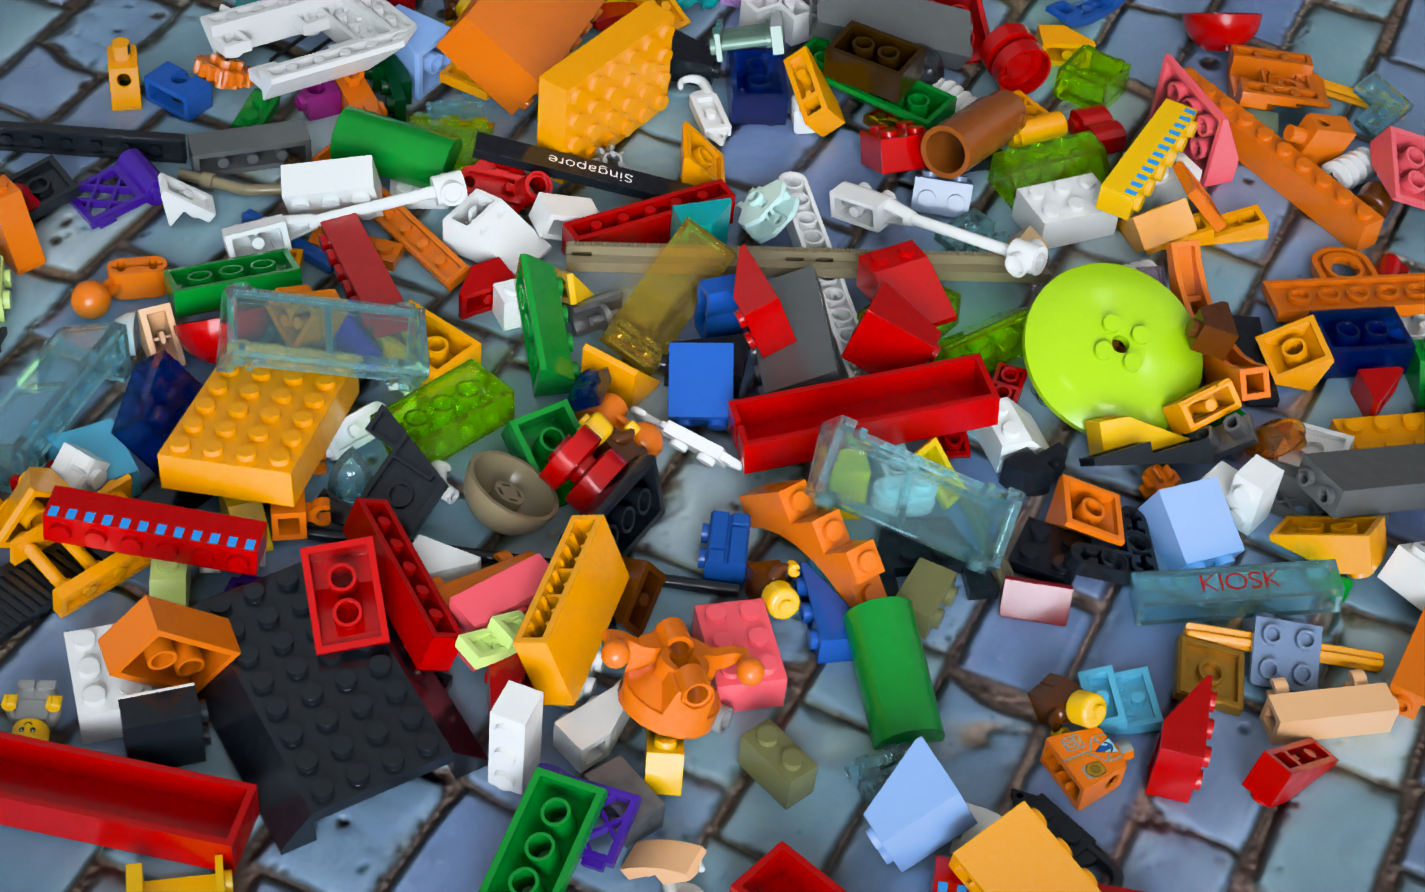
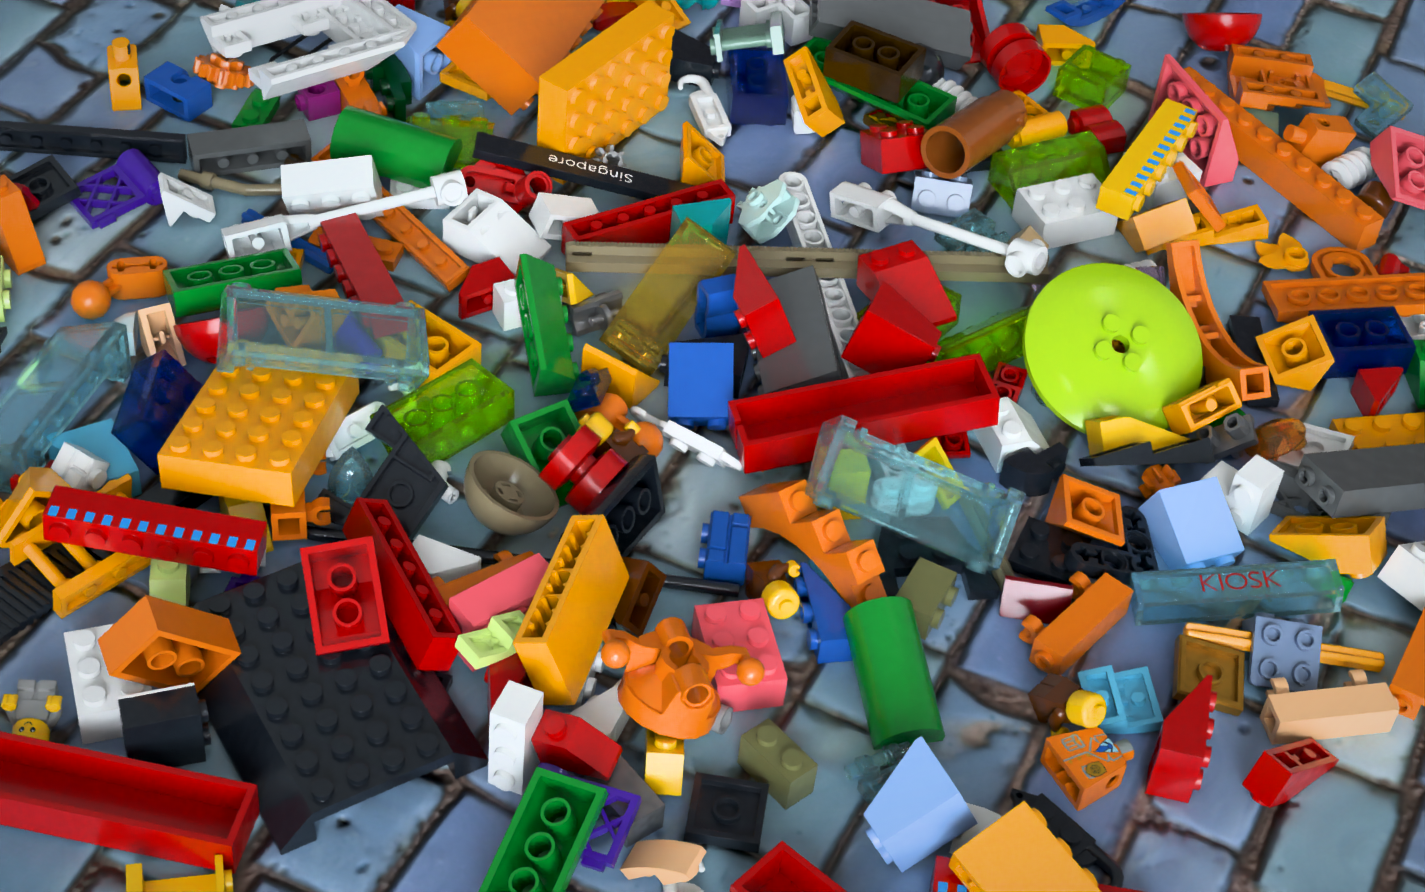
(575, 745): none -> red slope
(726, 812): none -> black plate
(1079, 626): none -> orange brick
(1212, 330): reddish brown slope -> none
(1284, 255): none -> light orange plate

